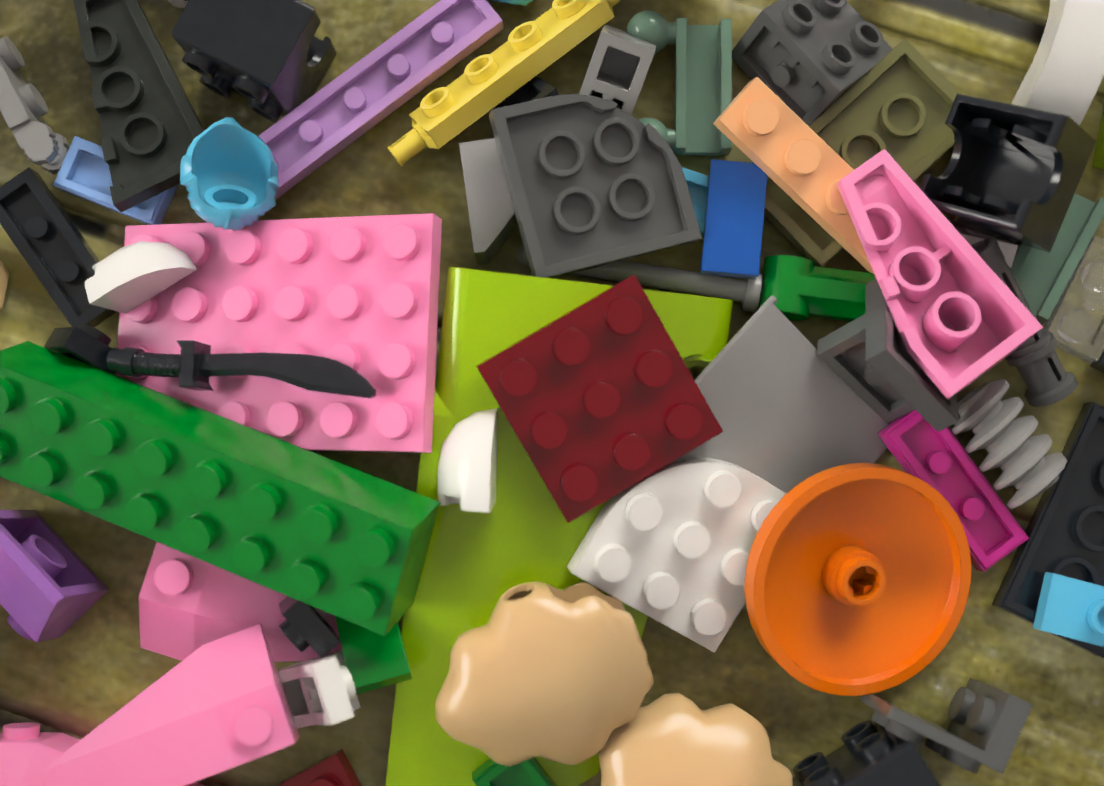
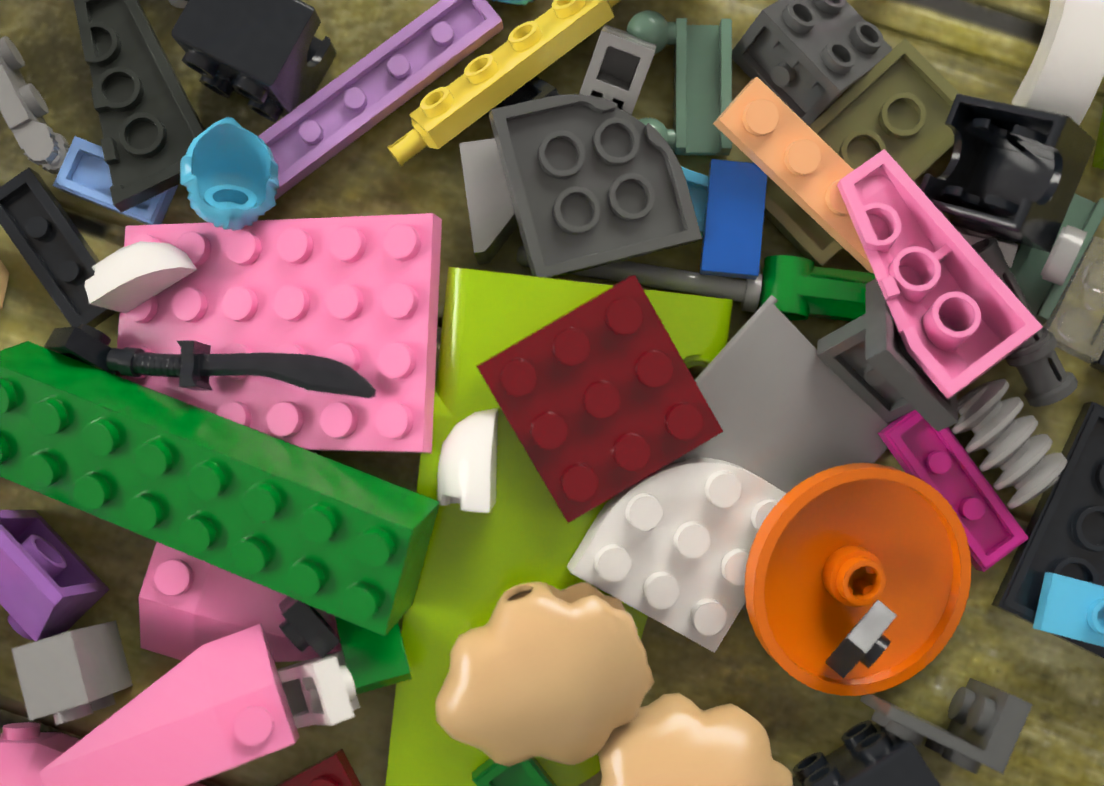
(72, 672): none -> light grey brick
(864, 641): none -> plate
(1063, 254): none -> light grey tile

